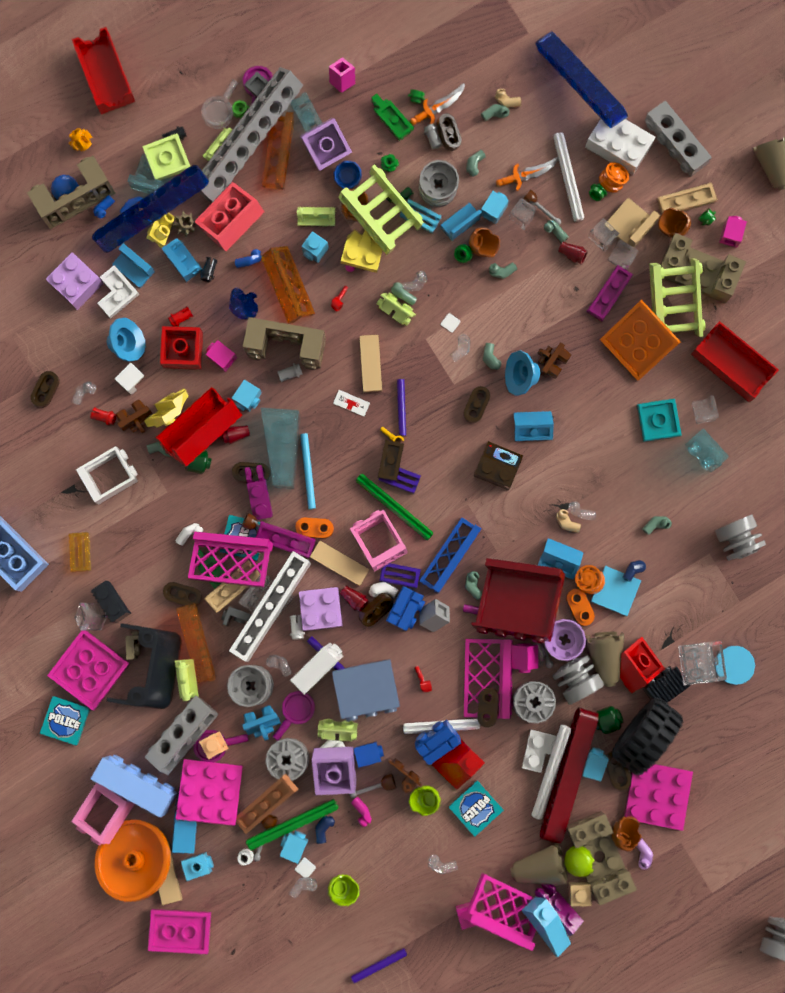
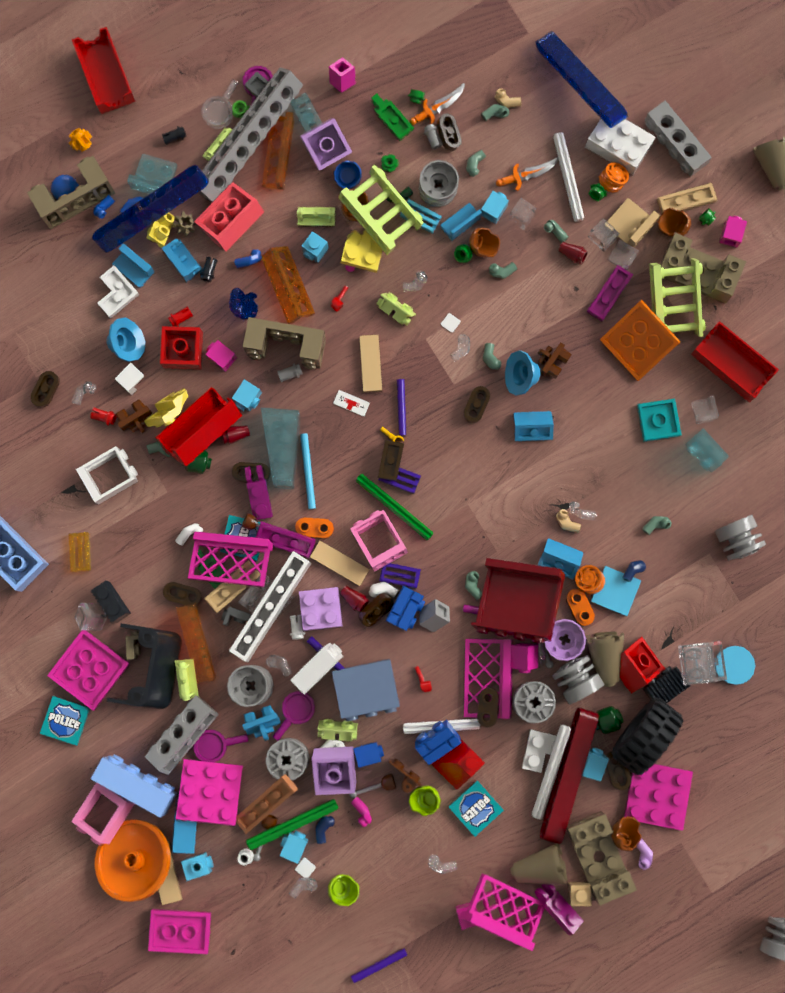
(74, 281): lavender brick -> none
(166, 157): yellowish green plate -> none
(213, 745): light nougat brick -> none
(399, 292): sand green arm -> none
(457, 555): blue fence -> none
(498, 465): dark brown slope -> none
(532, 198): hinge -> none
(547, 924): medium azure slope -> none
(579, 861): lime hair -> none

